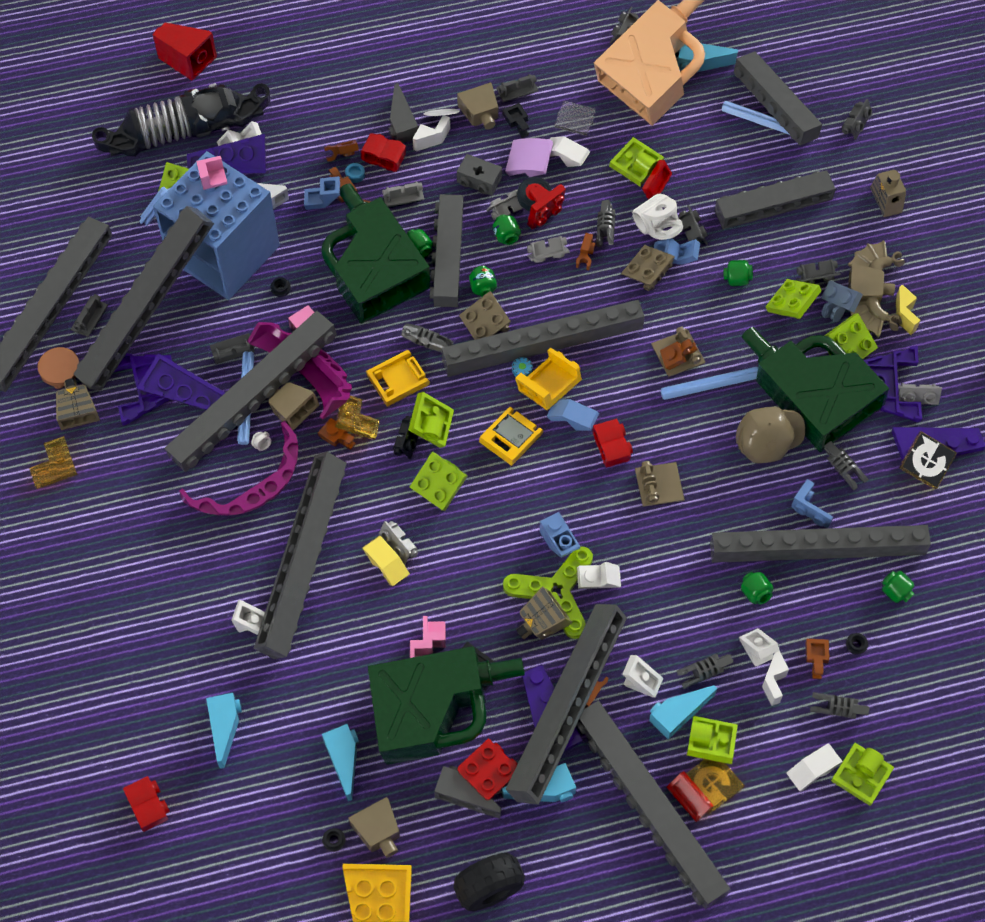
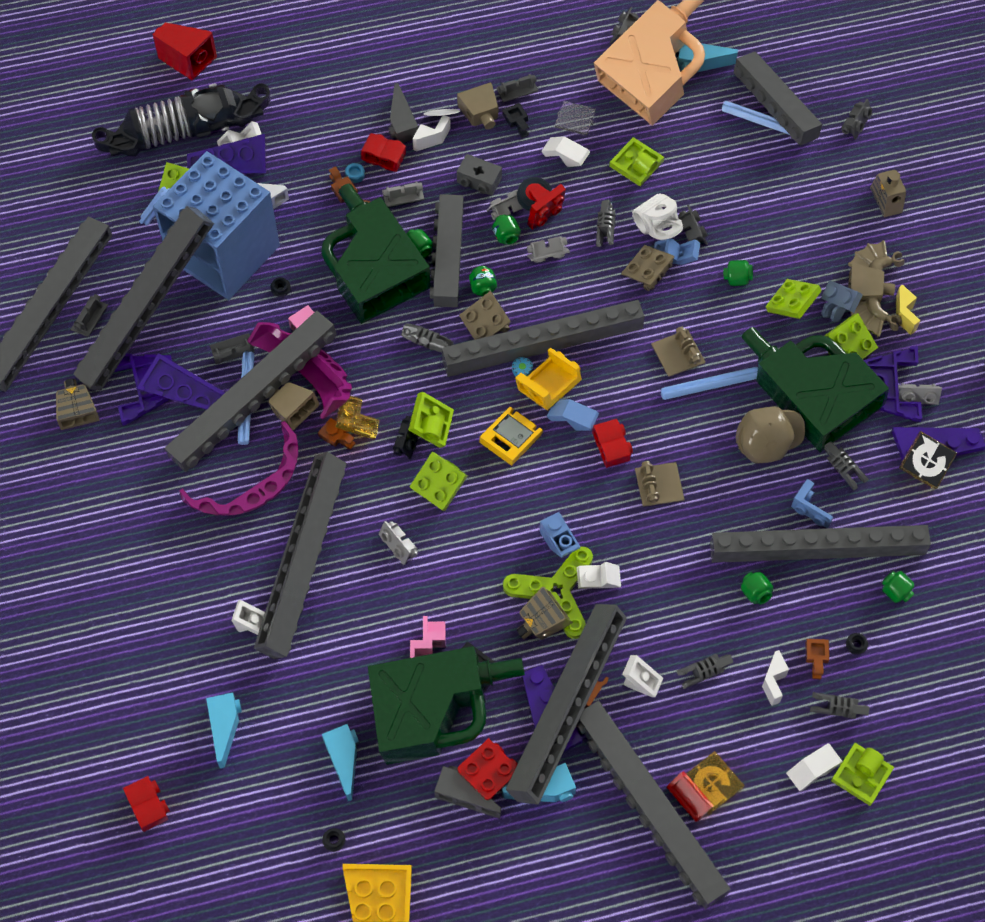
(57, 366): nougat tile -> none
(57, 468): clear yellow plate -> none
(211, 172): bright pink panel -> none
(261, 440): white plate -> none
(321, 197): medium blue slope -> none
(346, 148): dark orange plate -> none
(377, 827): dark tan torso -> none
(386, 560): light yellow slope -> none
(401, 375): yellow container -> none
(489, 881): black tyre -> none
(529, 156): lavender slope -> none
(587, 248): dark orange plate -> none
(657, 179): red tile -> none
(675, 353): dark orange plate -> none
(679, 710): medium azure slope -> none
(712, 740): lime plate -> none
(759, 646): white slope -> none
(774, 199): dark grey brick -> none
(826, 271): dark grey hinge -> none

